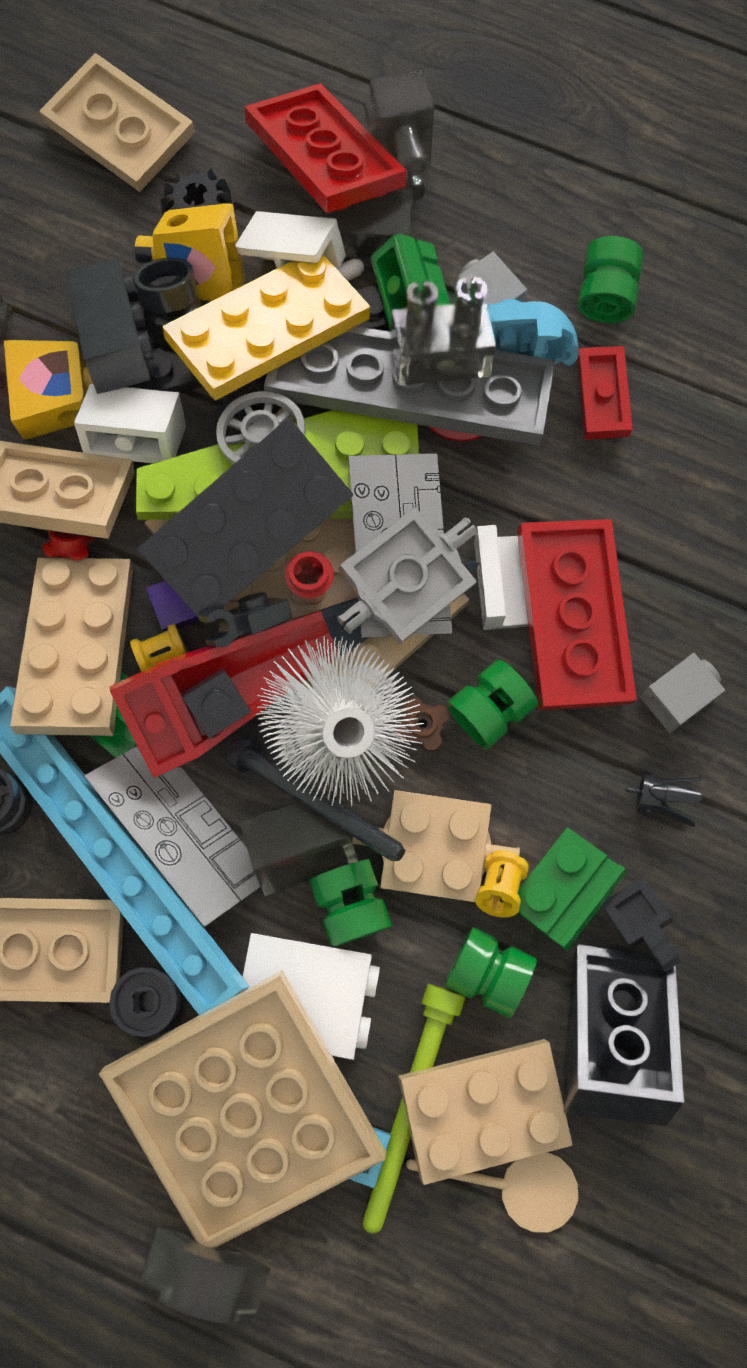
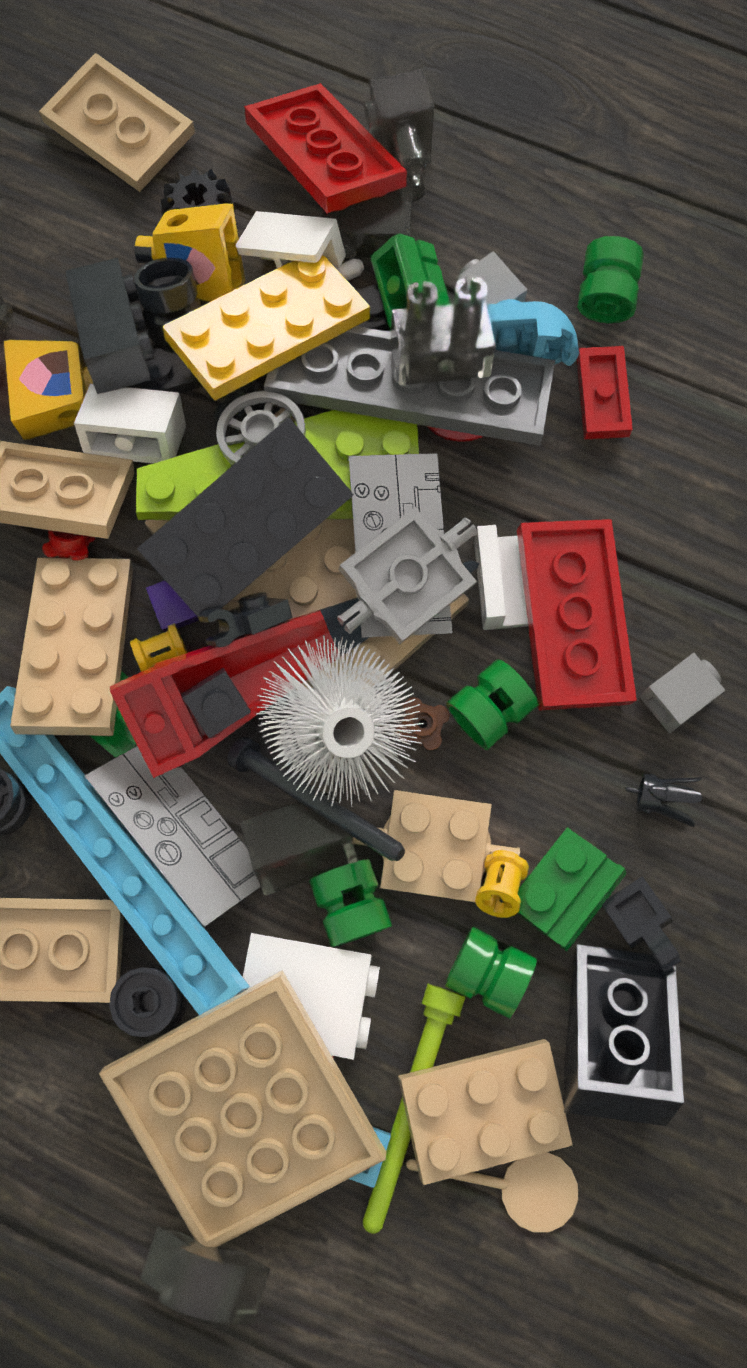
(308, 568): red cone -> none

